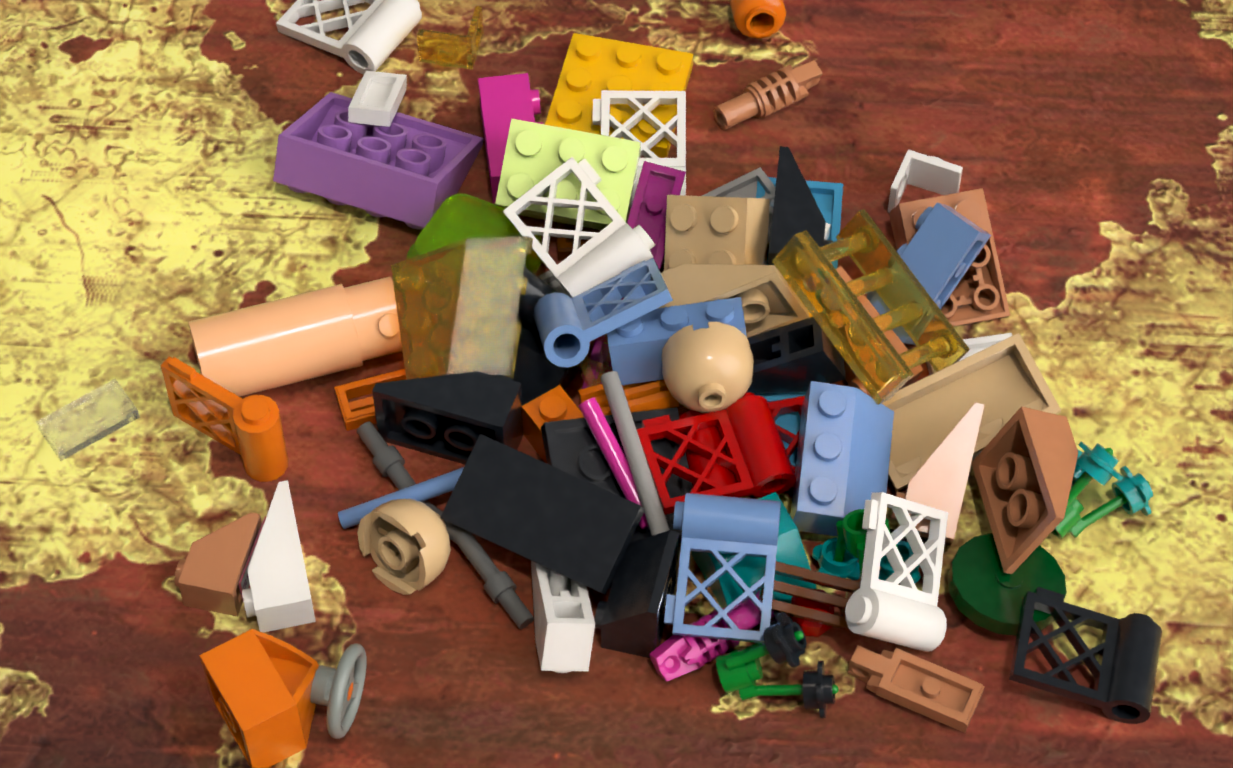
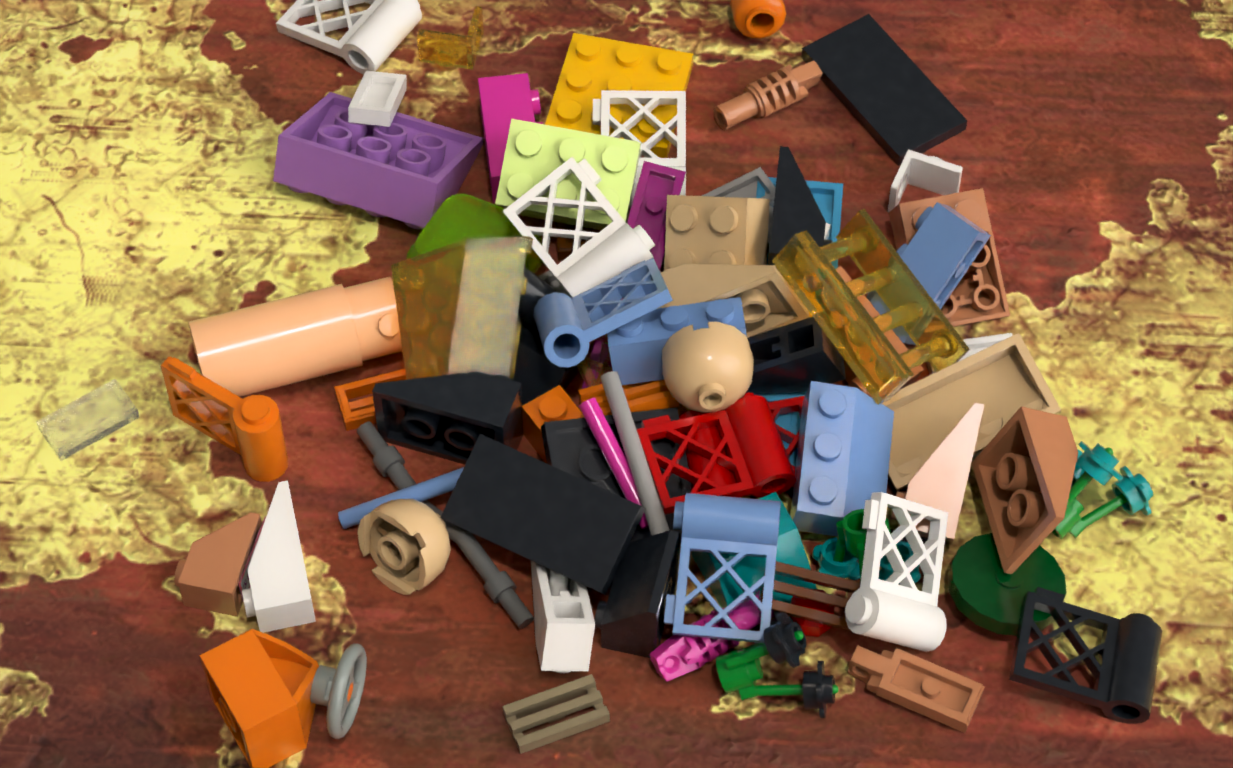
(550, 698): none -> dark tan tile
(884, 89): none -> black tile

